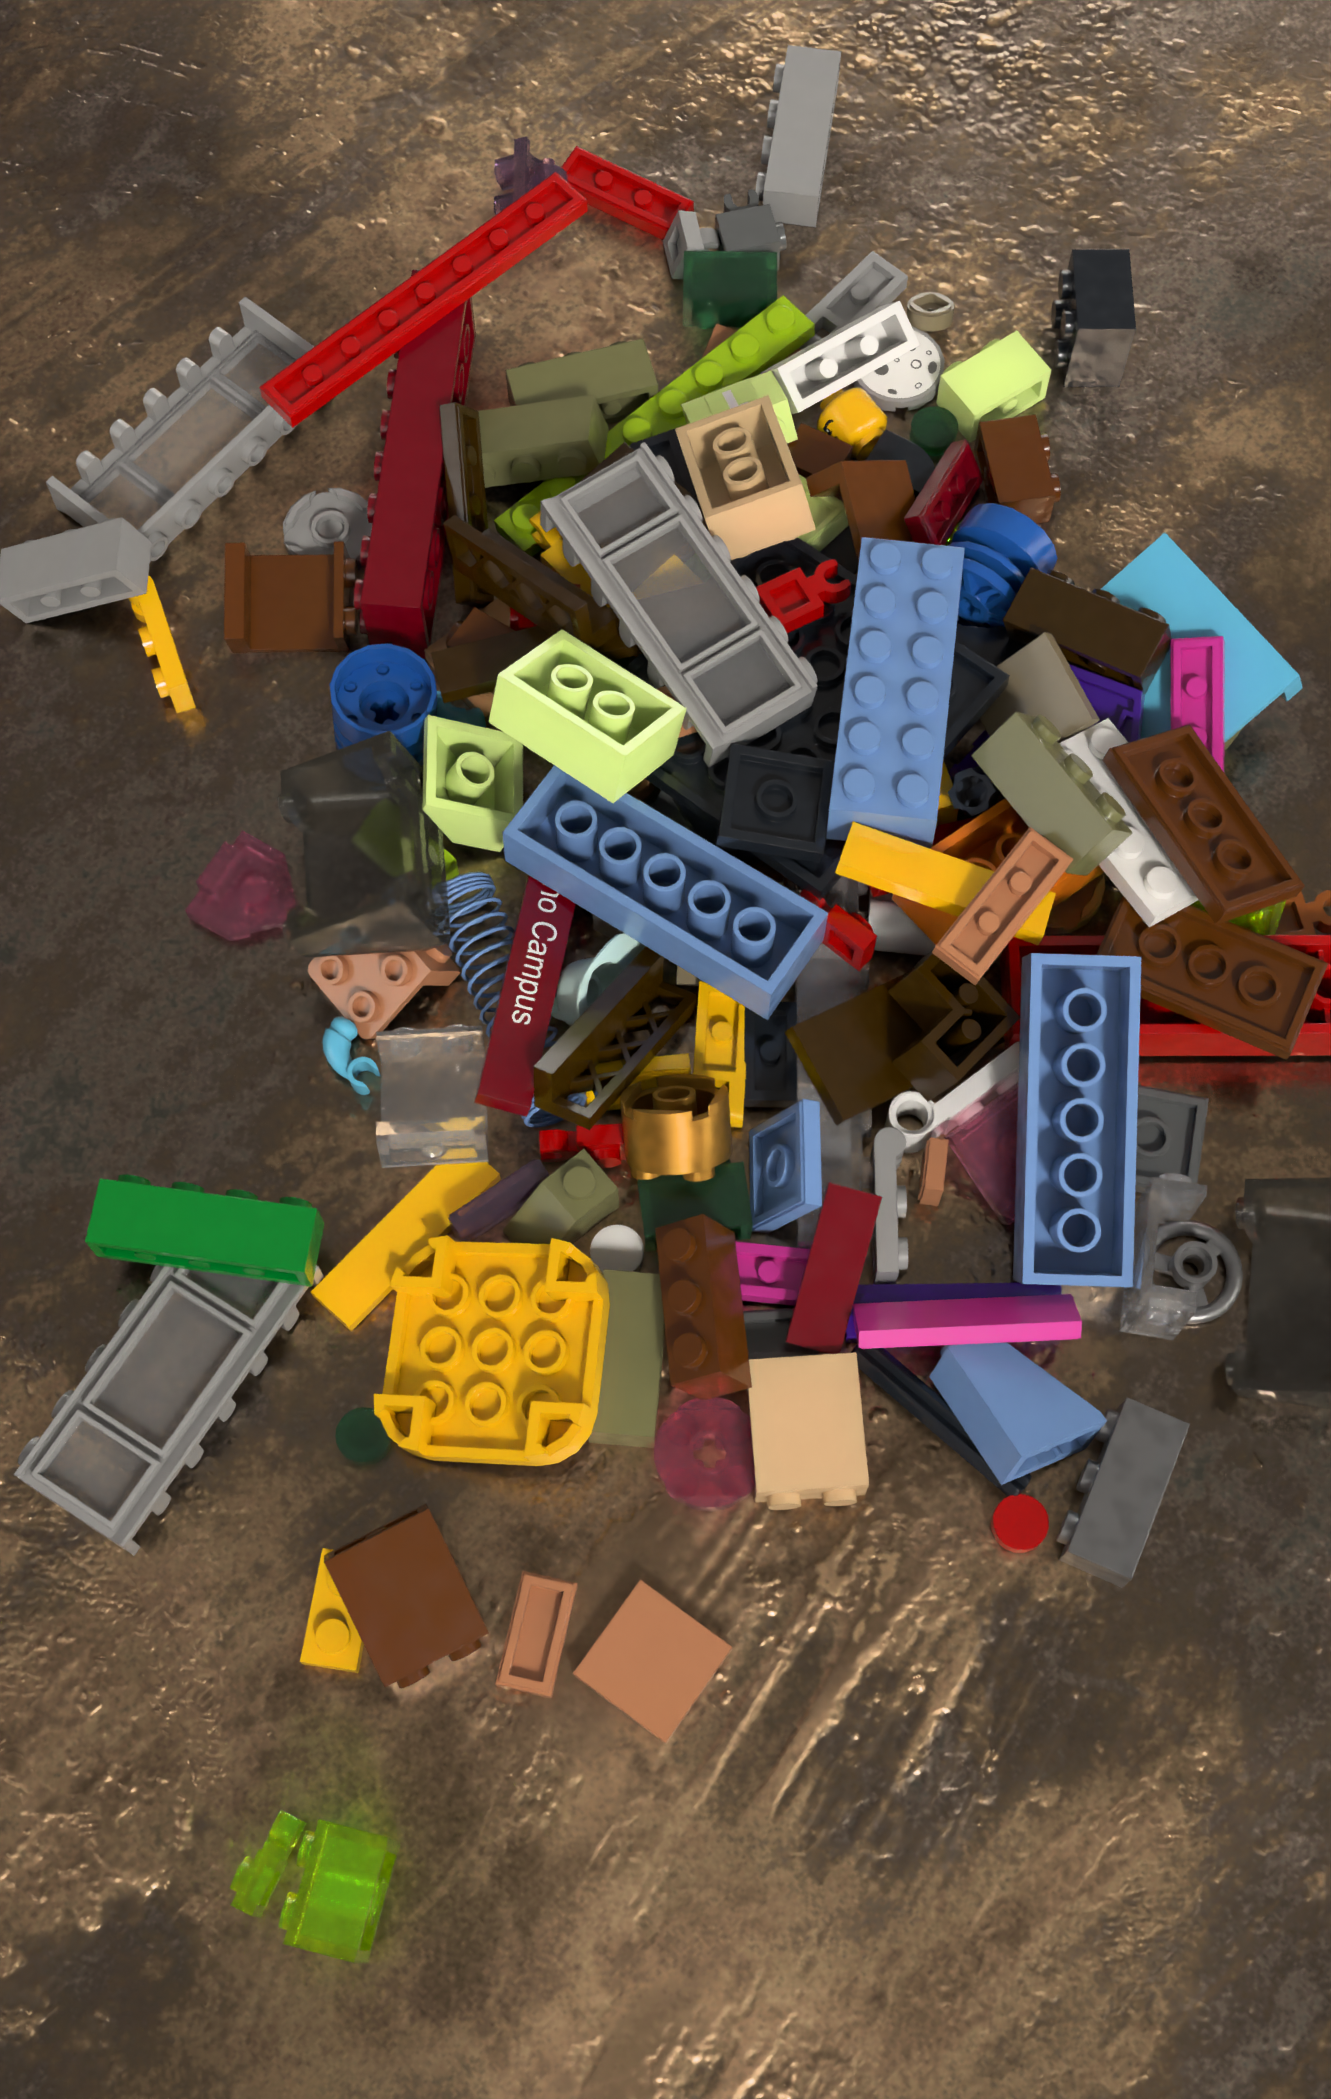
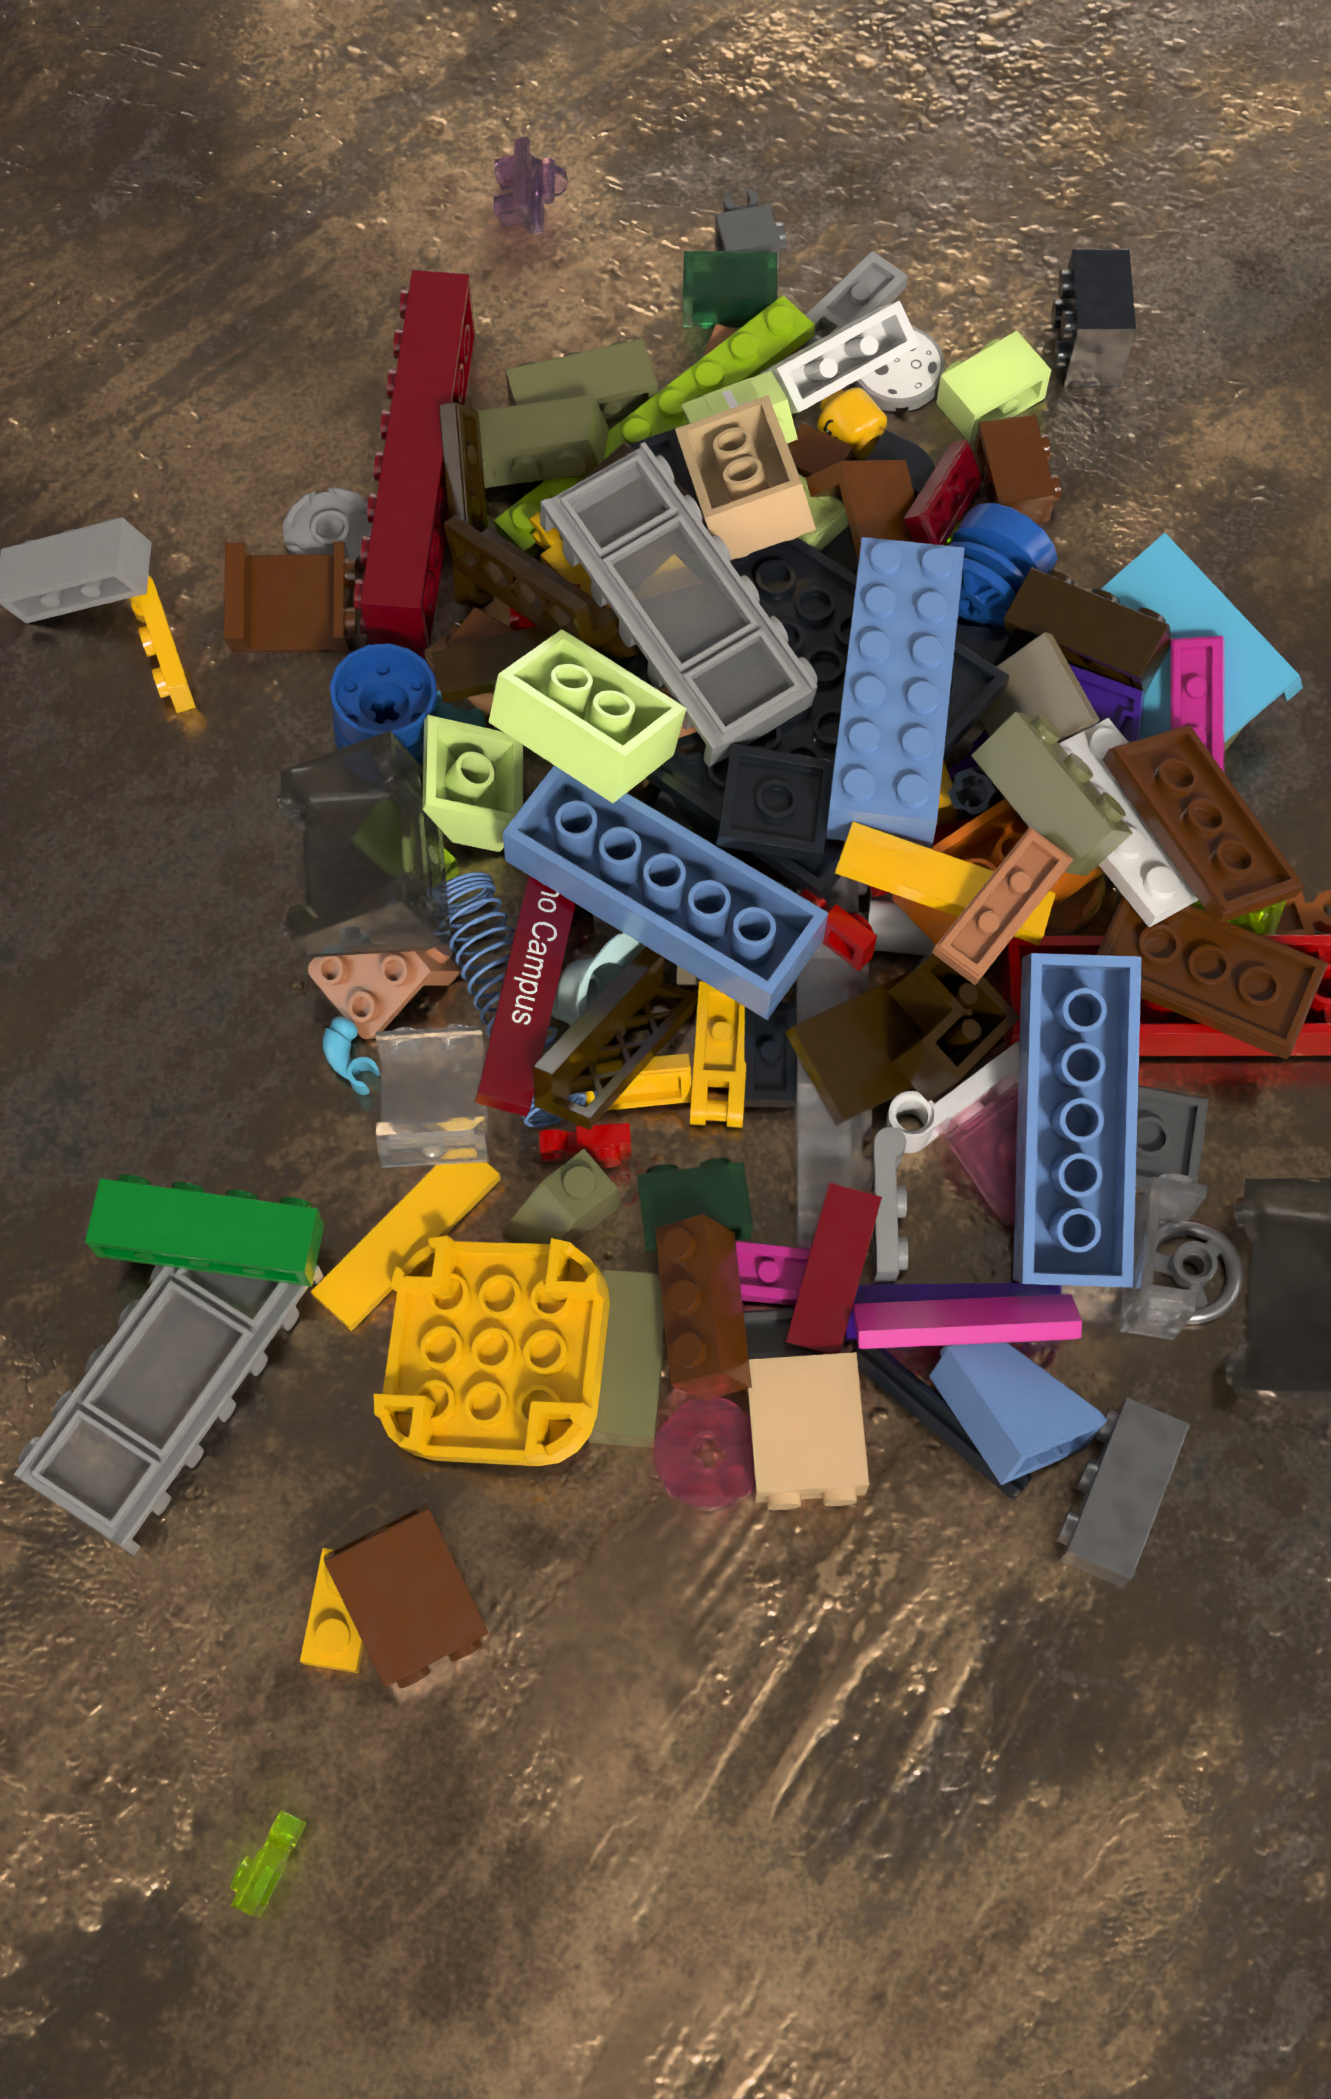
(192, 440): window -> none
(243, 889): clear pink plate -> none
(339, 1891): clear neon green brick -> none
(362, 1437): clear green tile -> none
(423, 299): red tile -> none
(497, 1202): tile -> none
(536, 1634): nougat tile -> none
(617, 1249): white tile -> none
(624, 193): red tile -> none
(652, 1661): nougat tile -> none
(676, 1127): pearl gold brick -> none
(686, 236): light grey tile -> none
(785, 1166): medium blue tile -> none
(800, 135): light grey brick -> none
(800, 599): red plate -> none
(930, 311): dark tan tile -> none
(933, 1171): nougat tile -> none
(934, 430): clear green tile -> none
(1019, 1523): red tile -> none

